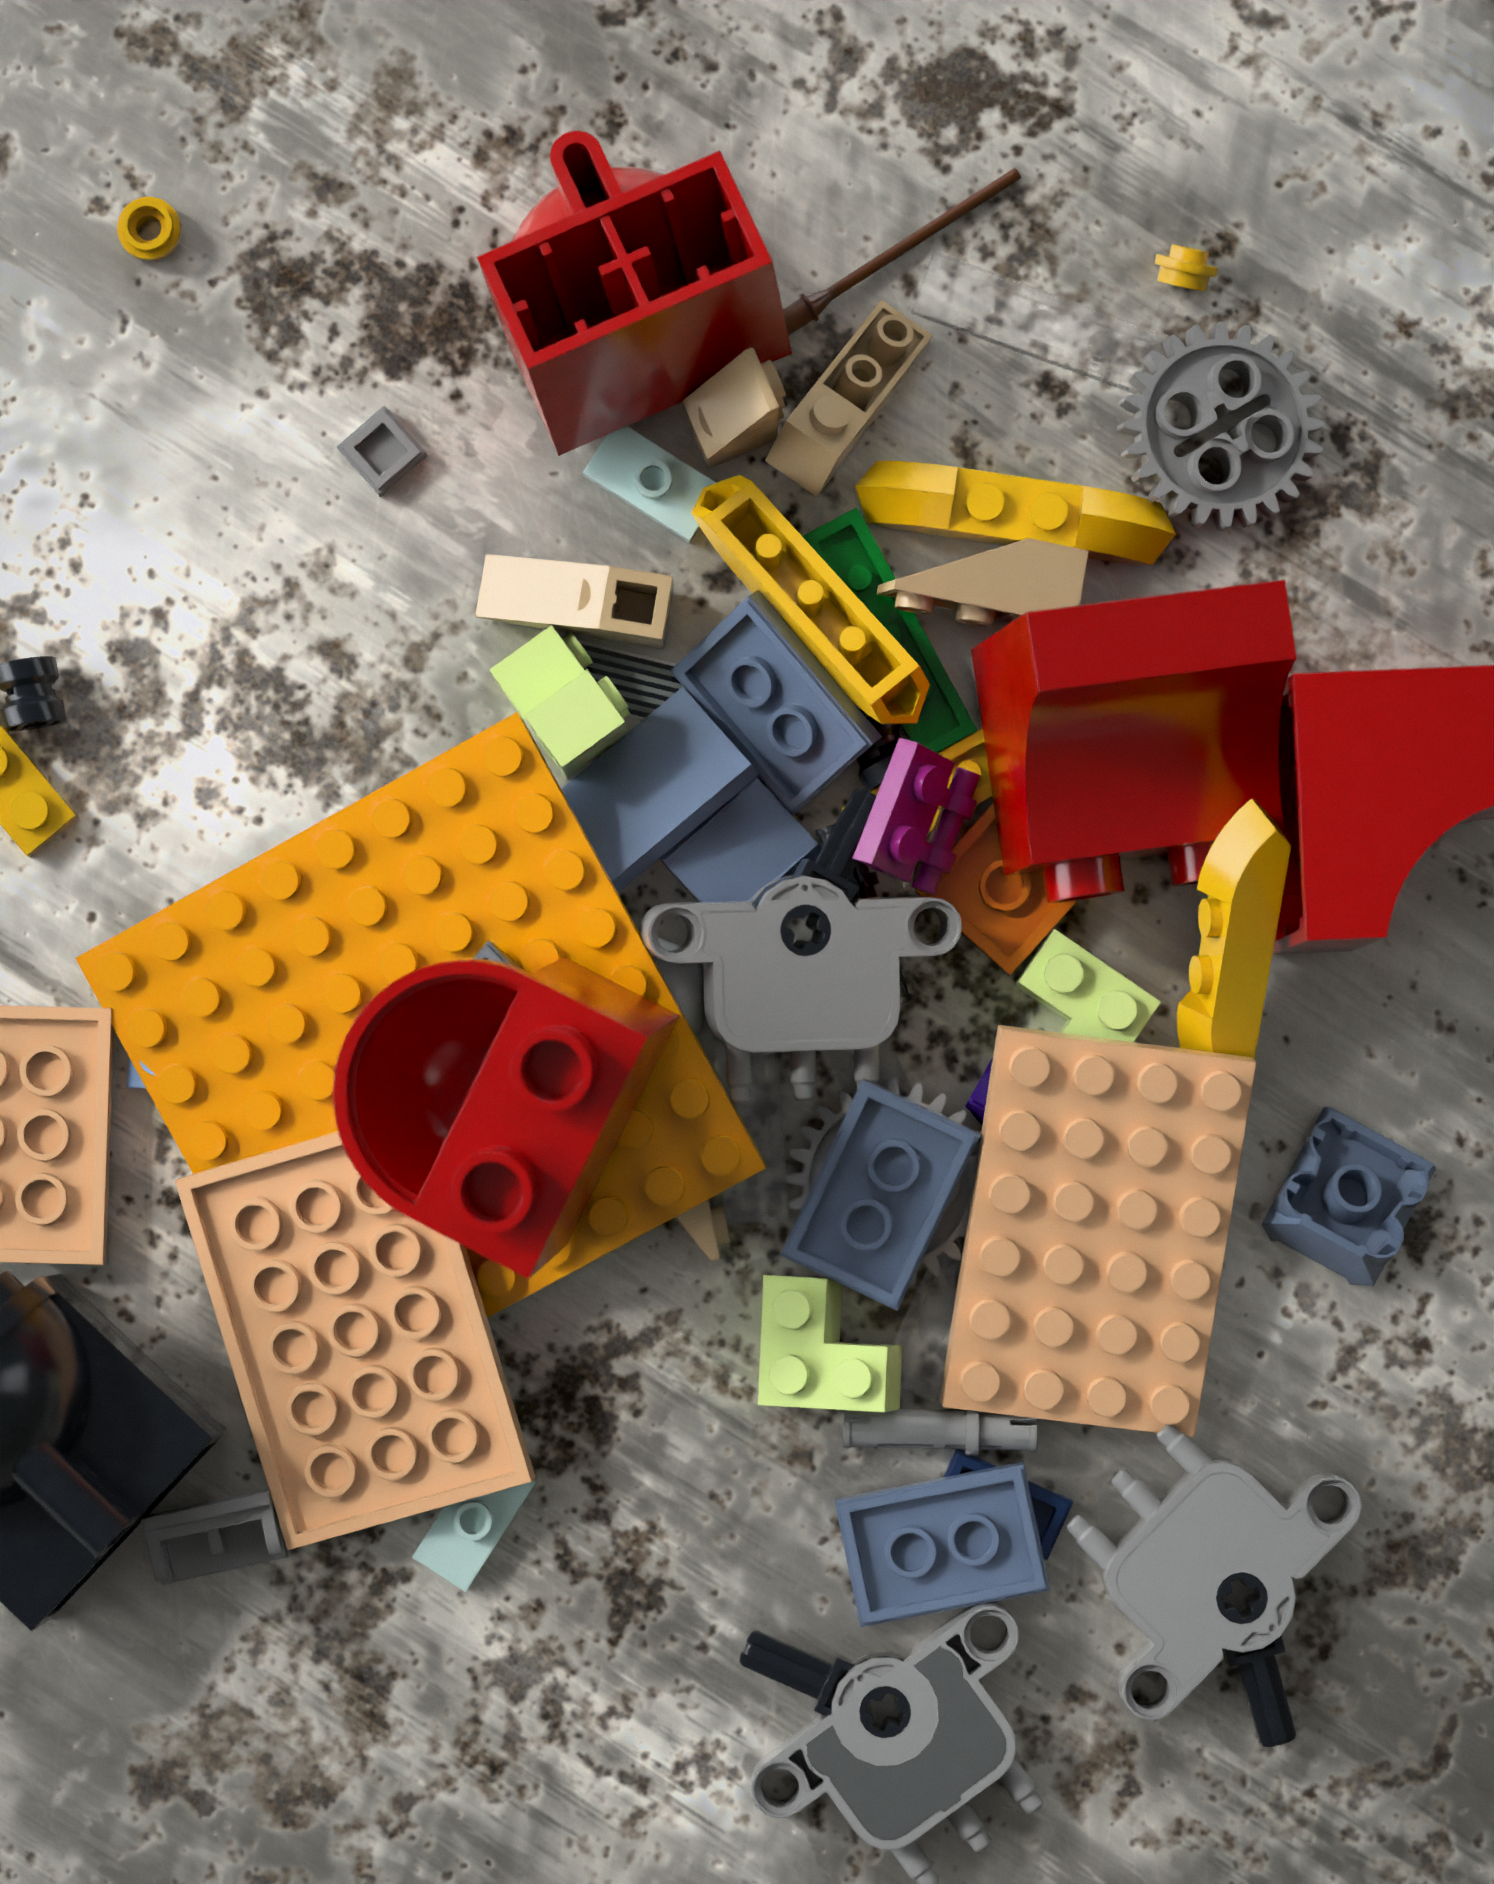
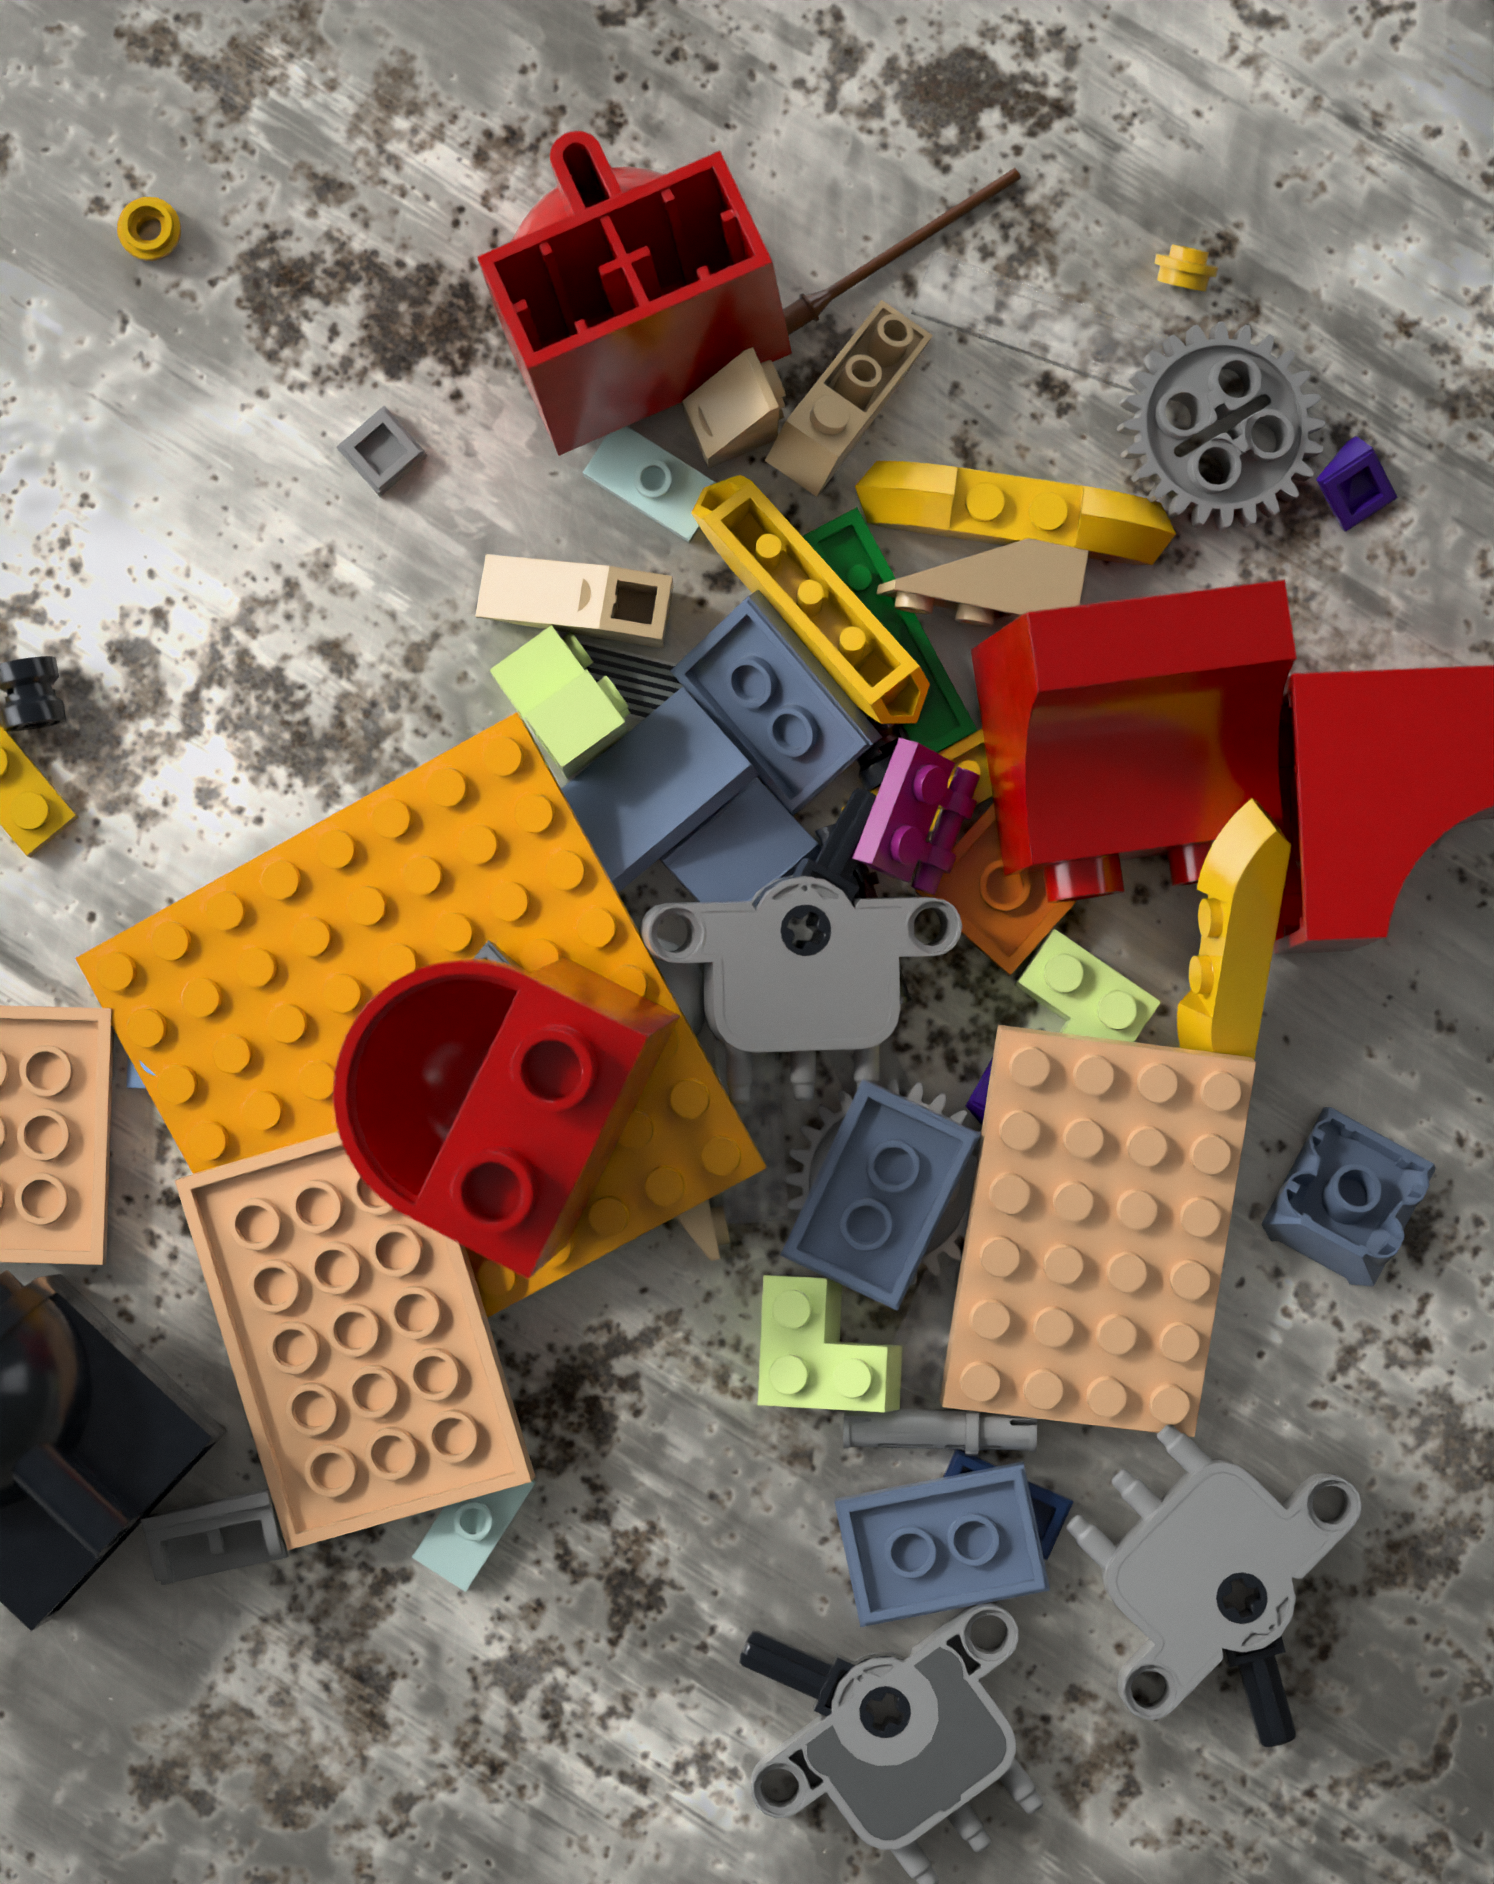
(1355, 484): none -> dark purple slope

